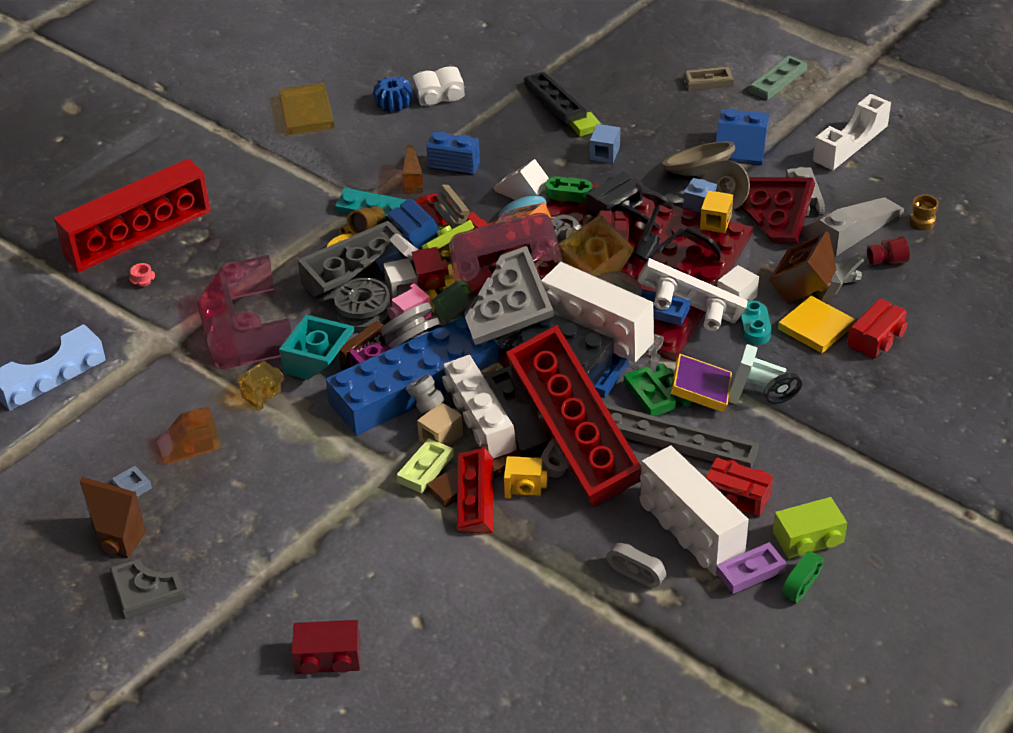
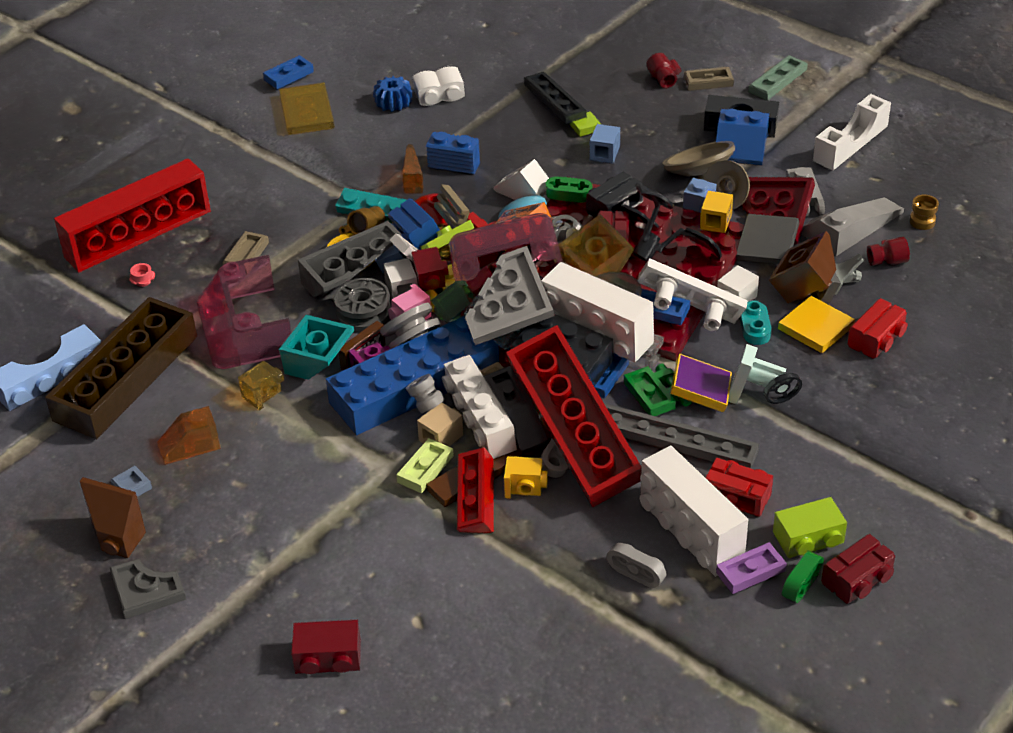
(121, 368): none -> dark brown brick
(248, 246): none -> dark tan tile
(288, 72): none -> blue plate
(663, 69): none -> dark red piece
(716, 103): none -> black arch
(766, 238): none -> dark grey tile
(858, 569): none -> dark red brick

